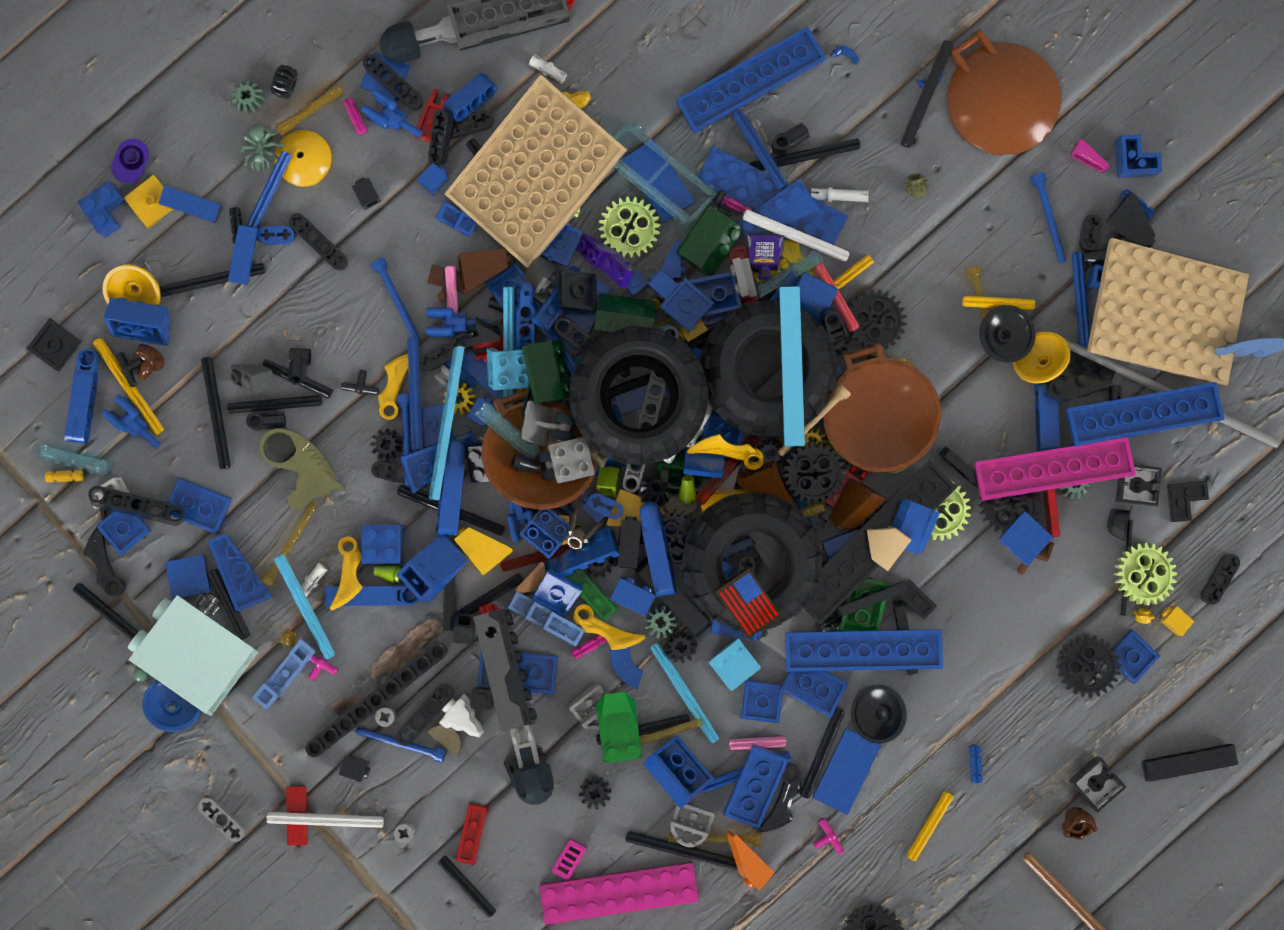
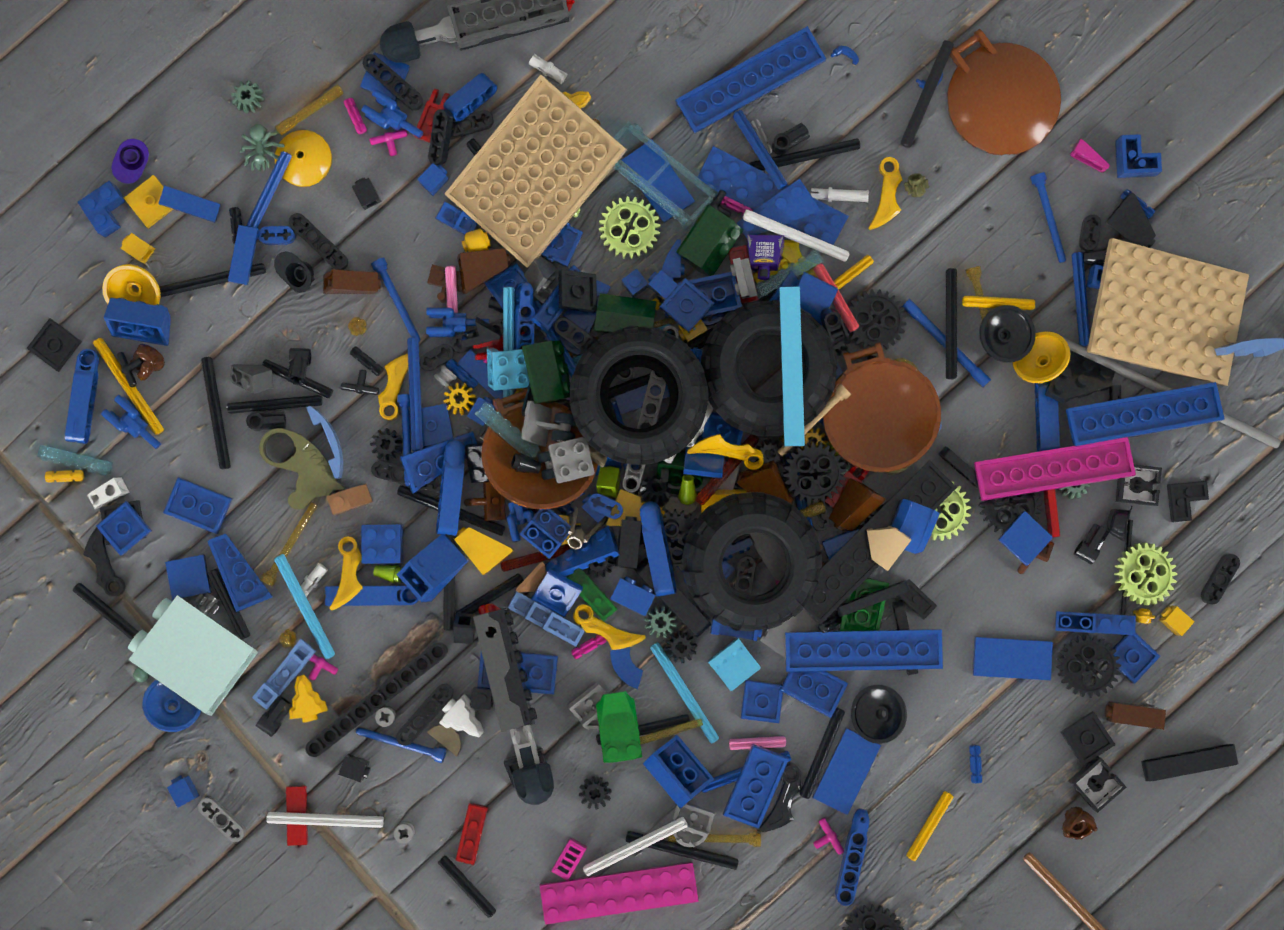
(128, 499): black beam -> none
(137, 248): none -> yellow brick
(182, 790): none -> blue brick
(271, 720): none -> black piece
(284, 81): black gear -> none
(294, 272): none -> black piece
(306, 702): none -> yellow rock
(336, 463): none -> medium blue slope
(349, 499): none -> medium nougat slope
(350, 282): none -> reddish brown slope
(362, 326): none -> clear yellow plate
(366, 361): none -> black axle
(388, 137): none -> dark pink piece
(446, 423): medium azure tile -> none
(476, 241): none -> yellow head
(493, 503): none -> reddish brown plate
(605, 258): dark purple slope -> none
(635, 846): none -> white axle
(747, 602): slope -> none
(749, 865): orange slope -> none
(861, 827): none -> blue piece
(887, 206): none -> yellow piece
(916, 313): none -> blue piece
(951, 323): none -> black axle
(1012, 658): none -> blue tile
(1087, 738): none -> black plate
(1089, 547): none -> black piece
(1095, 623): none -> blue slope
(1135, 715): none -> reddish brown slope

